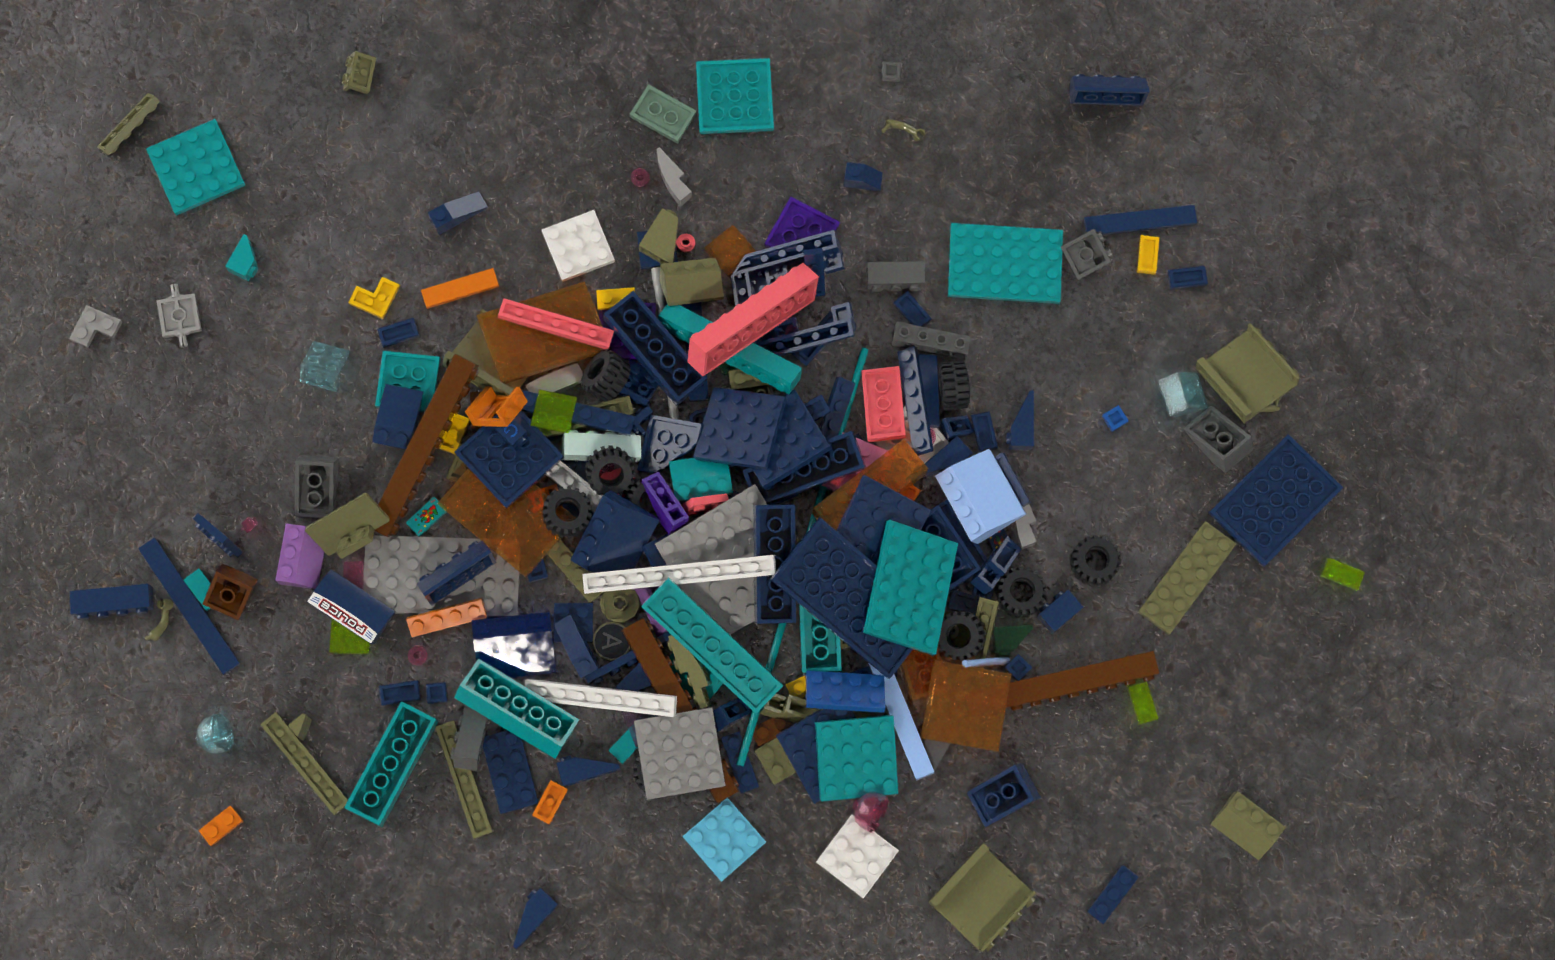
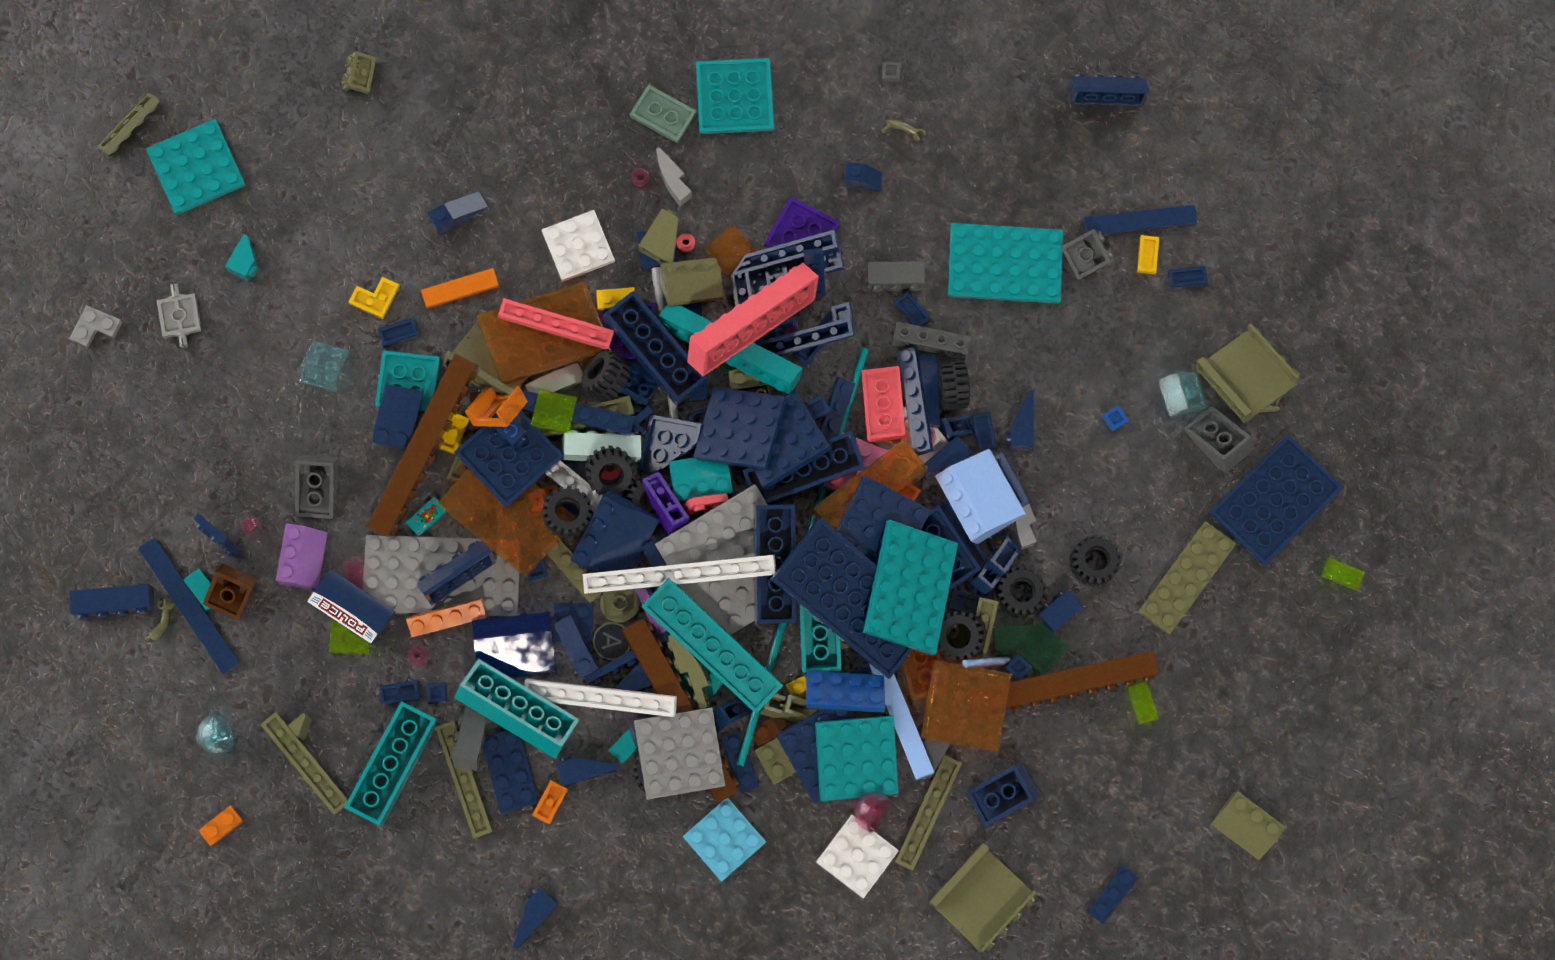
(348, 526): olive bracket -> none
(928, 812): none -> olive plate
(1041, 648): none -> clear green plate

